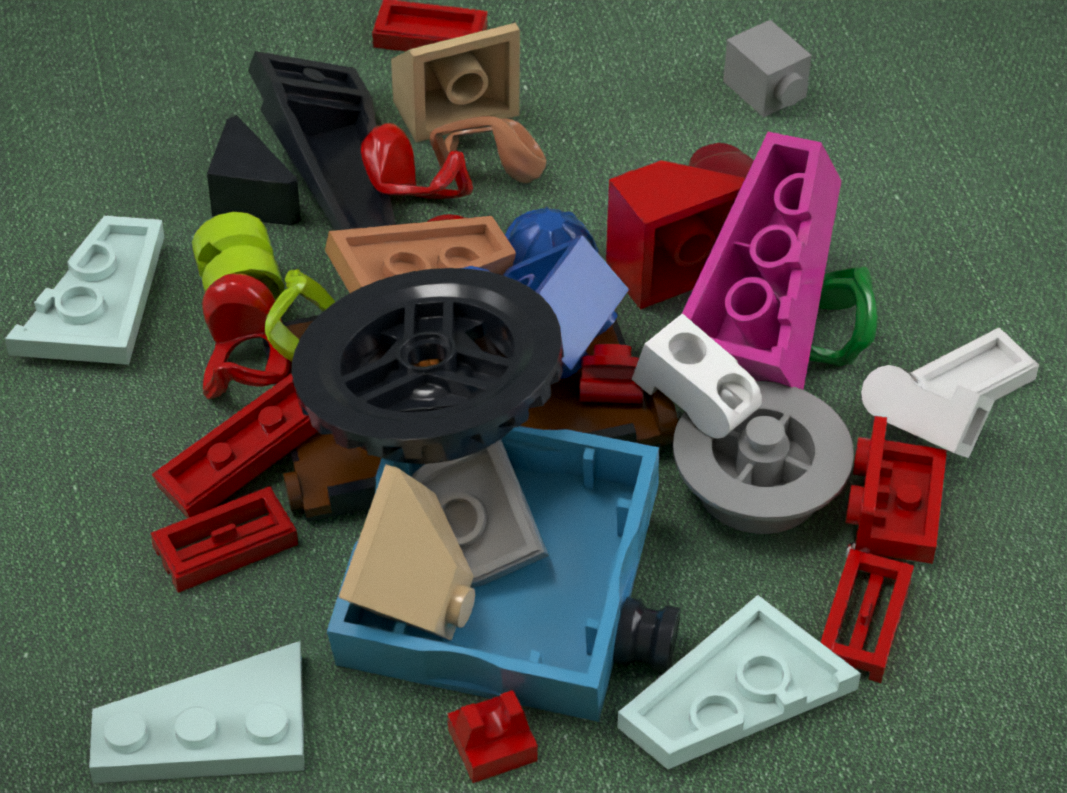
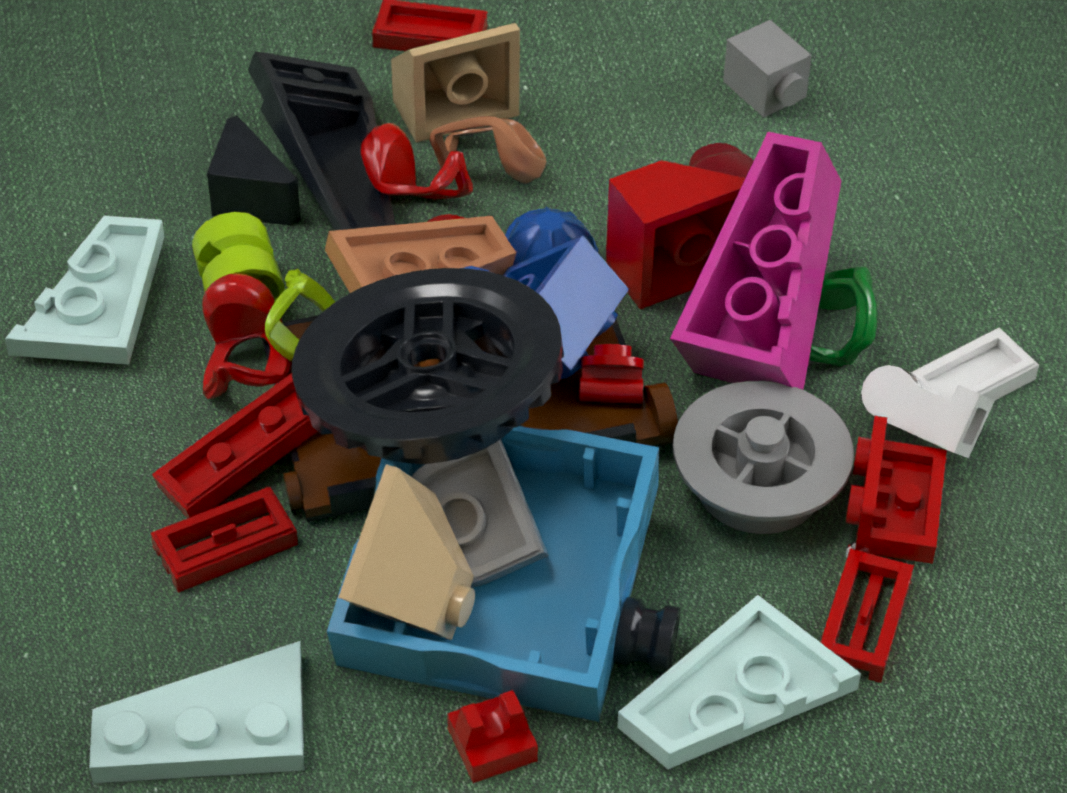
(698, 377): white leg -> none

